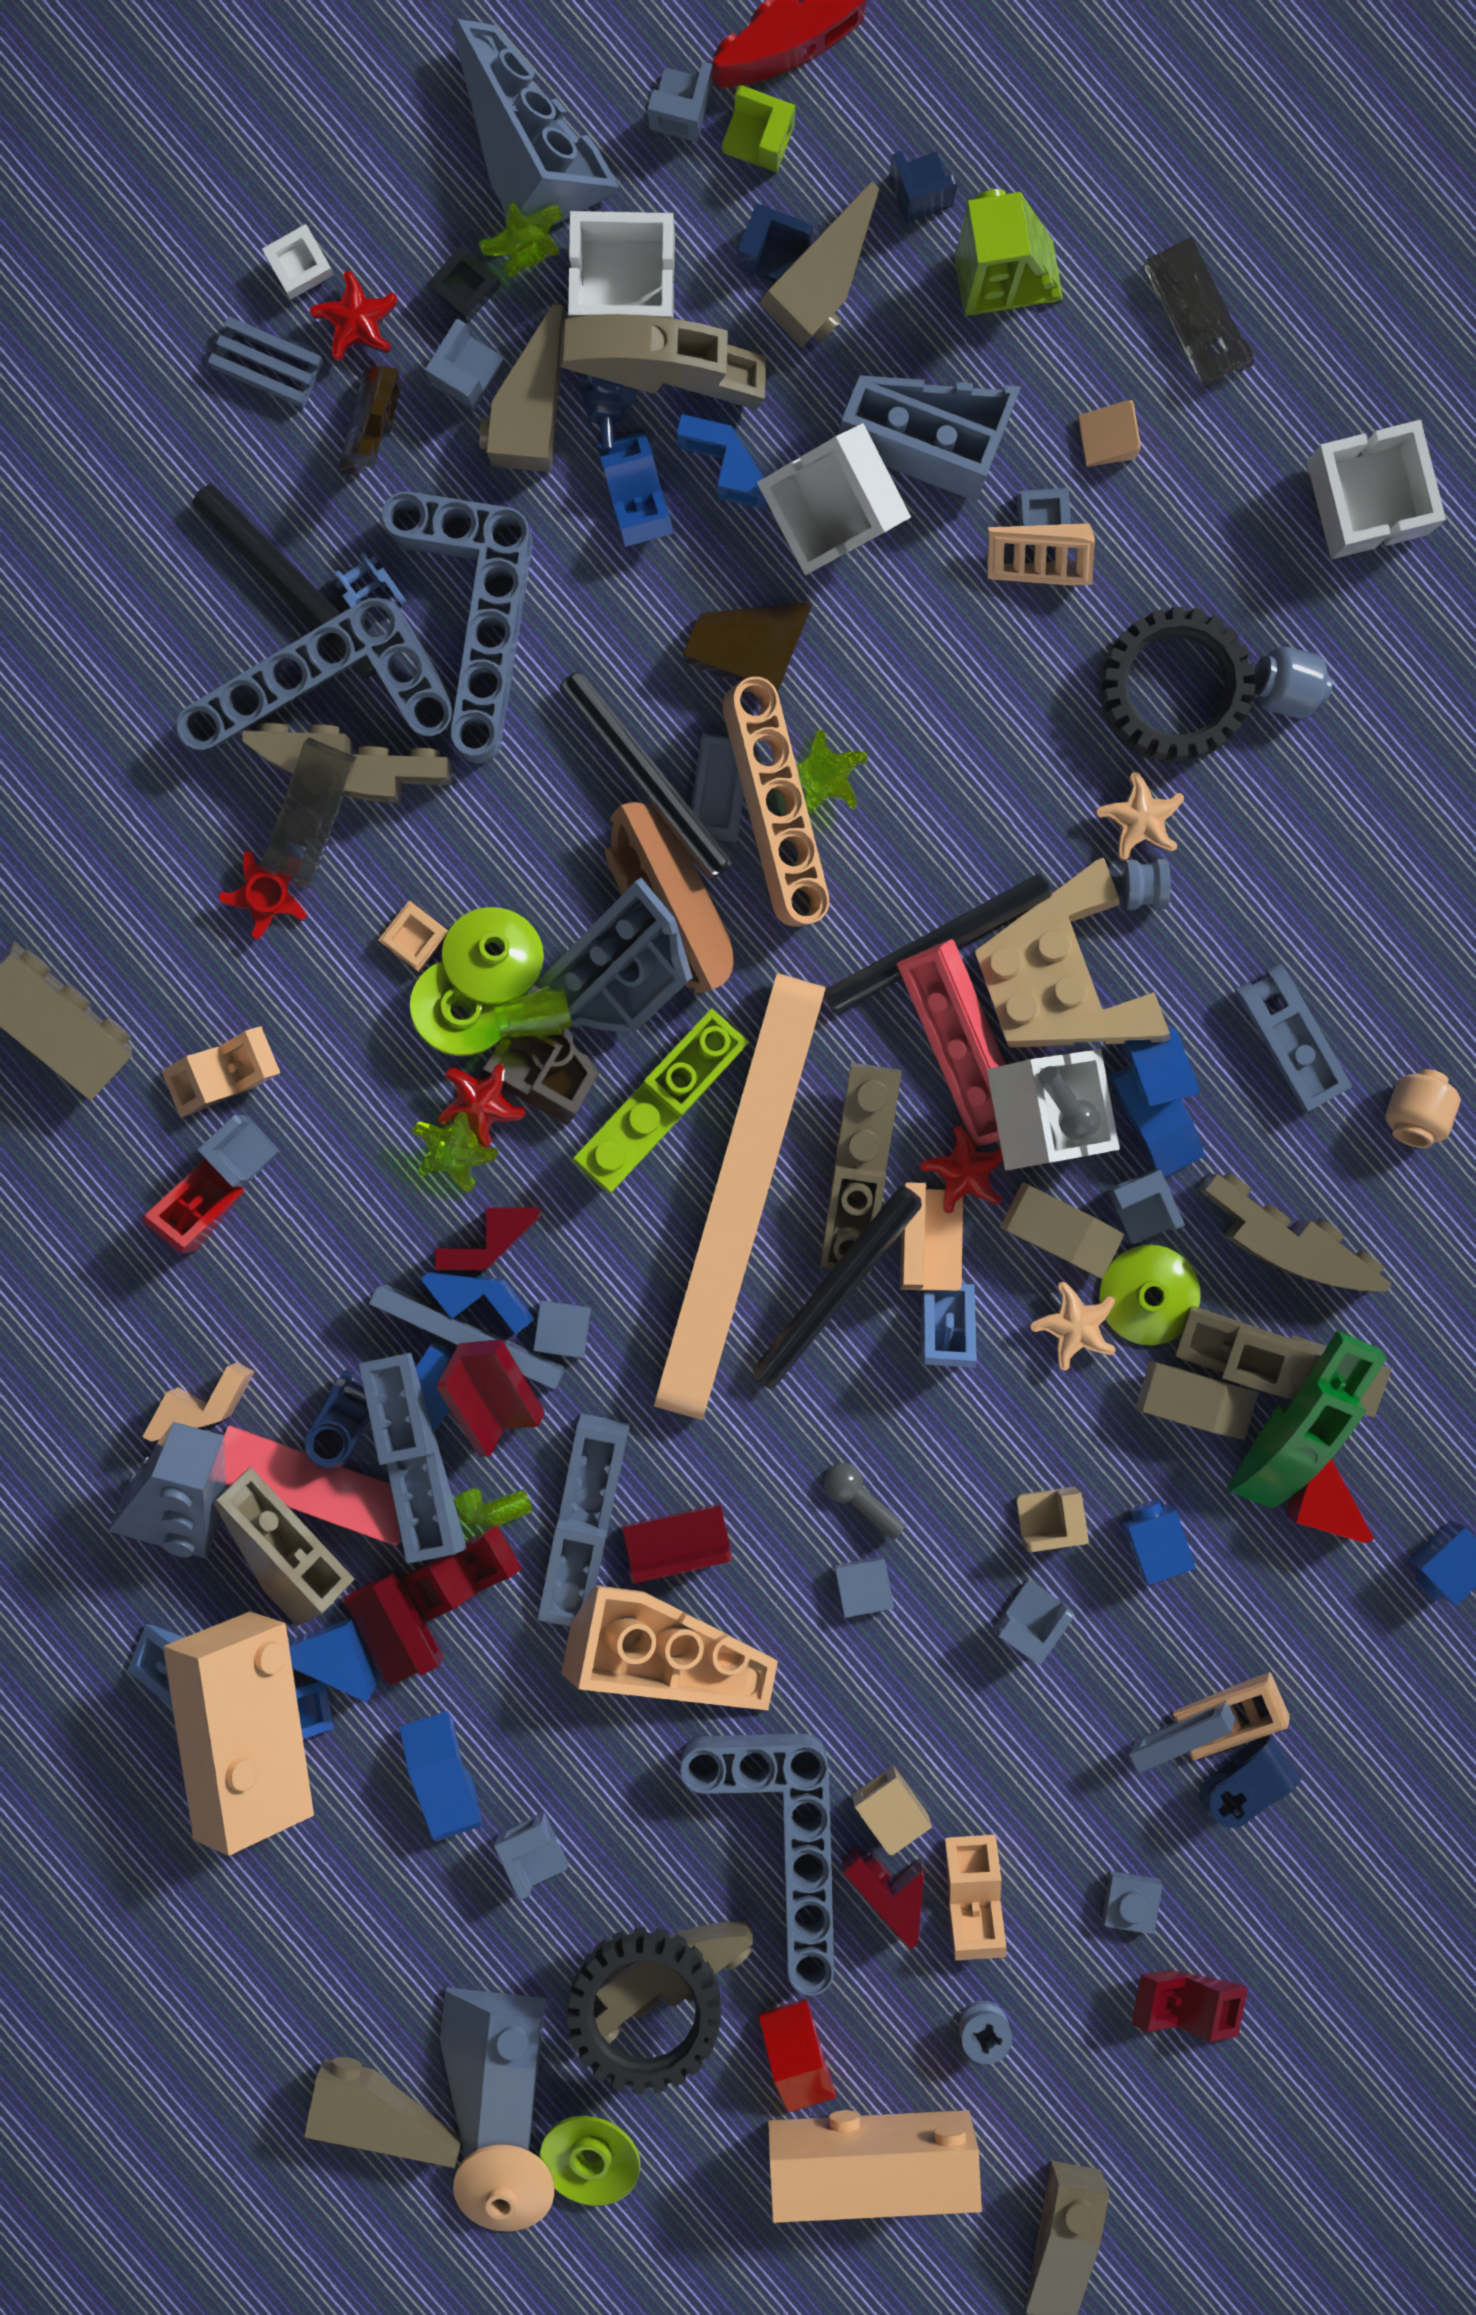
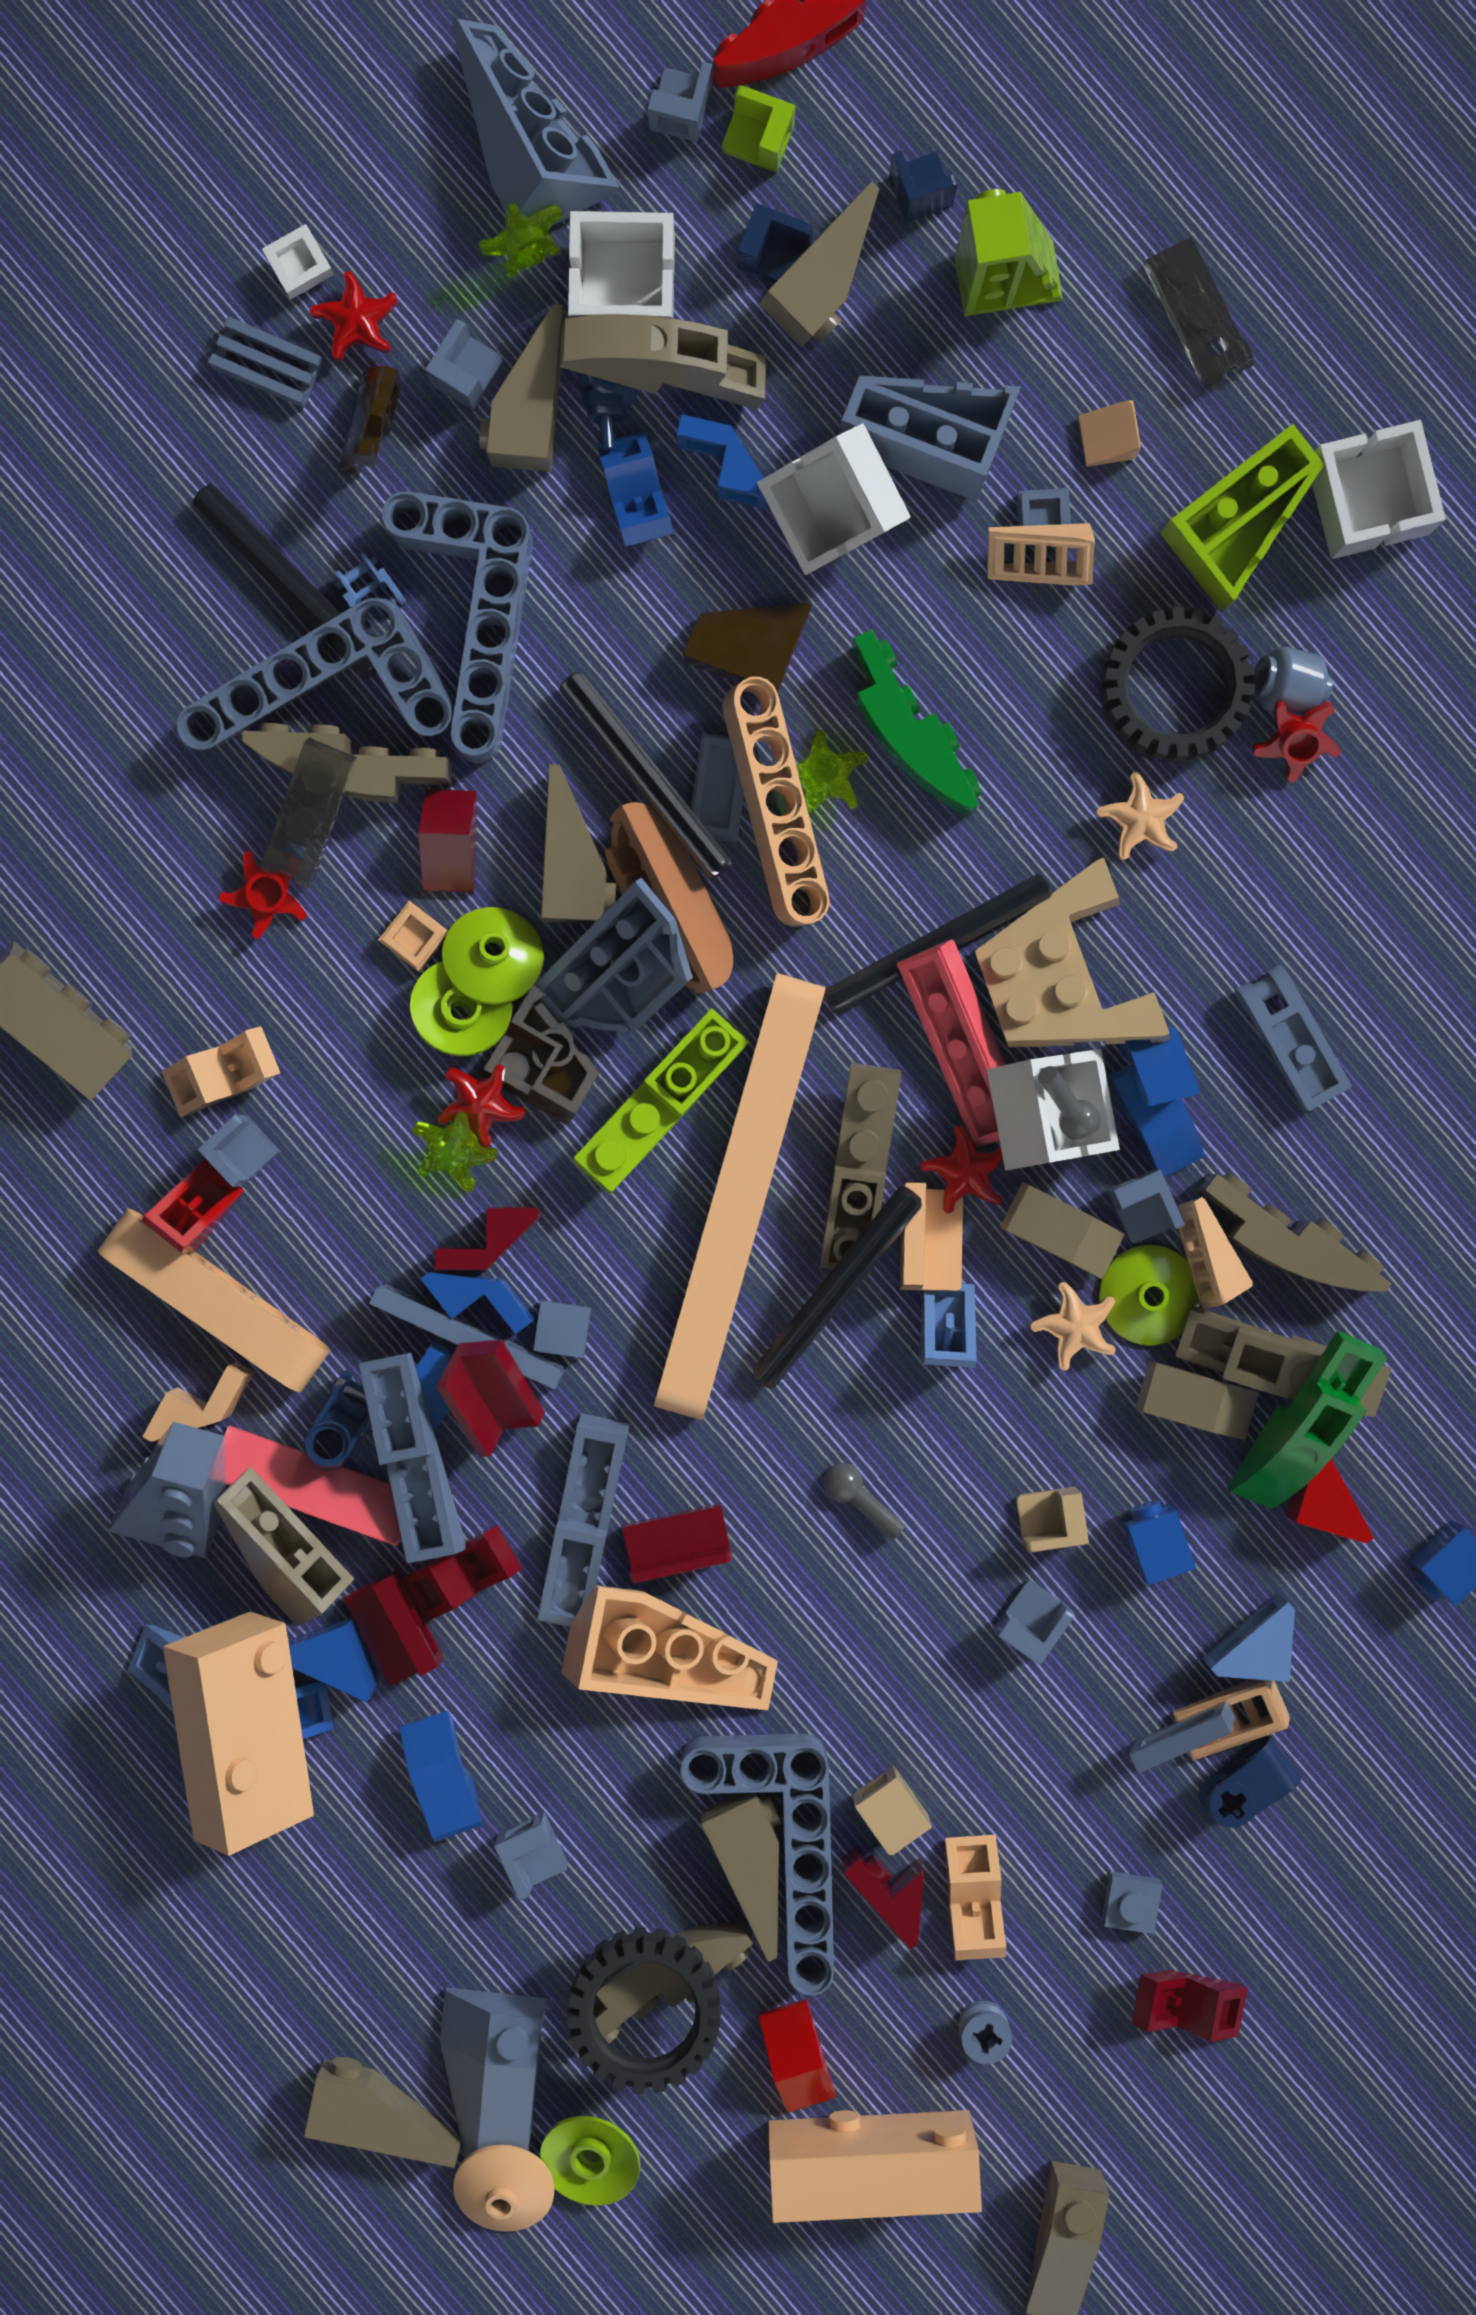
(215, 1302): none -> light nougat beam
(448, 840): none -> dark red slope
(464, 284): black plate -> none
(491, 1513): clear neon green arm -> none
(534, 1014): clear neon green cone -> none
(574, 874): none -> dark tan slope
(748, 1849): none -> dark tan slope
(864, 1586): sand blue tile -> none
(919, 747): none -> green slope
(1146, 884): sand blue wheel -> none
(1210, 1256): none -> light nougat slope
(1239, 517): none -> lime wedge
(1258, 1646): none -> medium blue slope
(1298, 738): none -> red animal
(1422, 1108): light nougat head -> none

